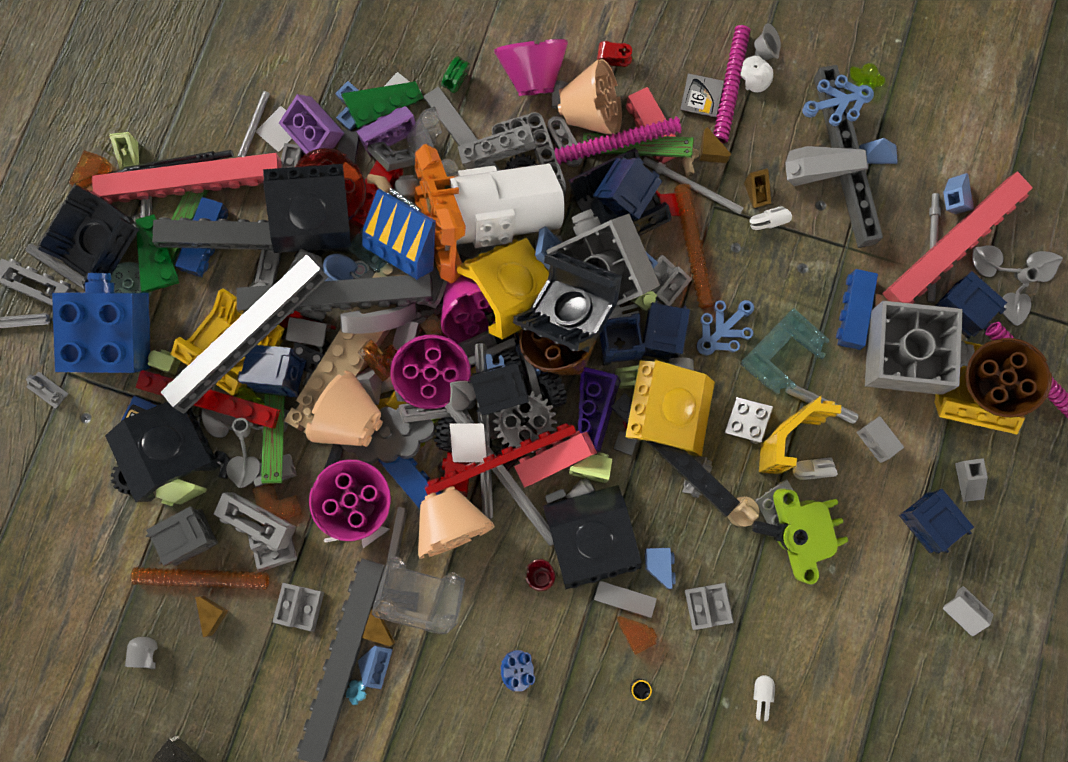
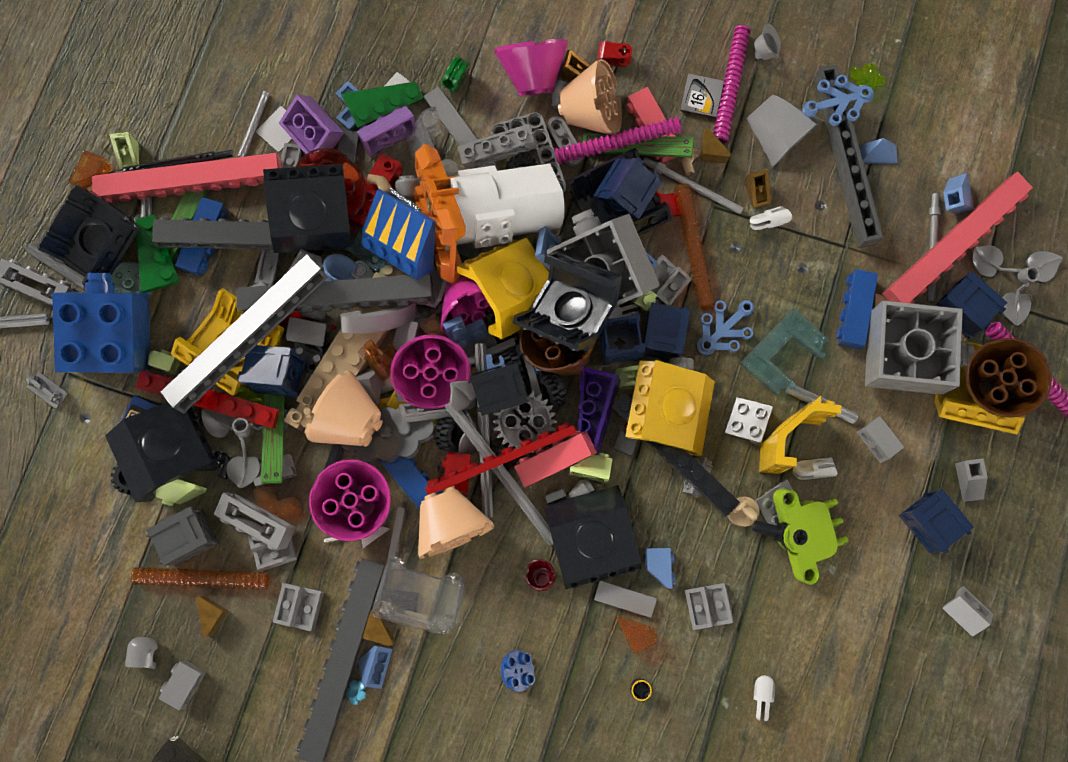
(181, 685): none -> light grey brick
(391, 159): dark grey tile -> none
(464, 334): none -> medium blue plate
(468, 442): white sticker -> none
(573, 66): none -> pearl gold slope
(757, 78): white hair -> none
(780, 127): none -> light grey wedge
(819, 163): light grey wedge -> none

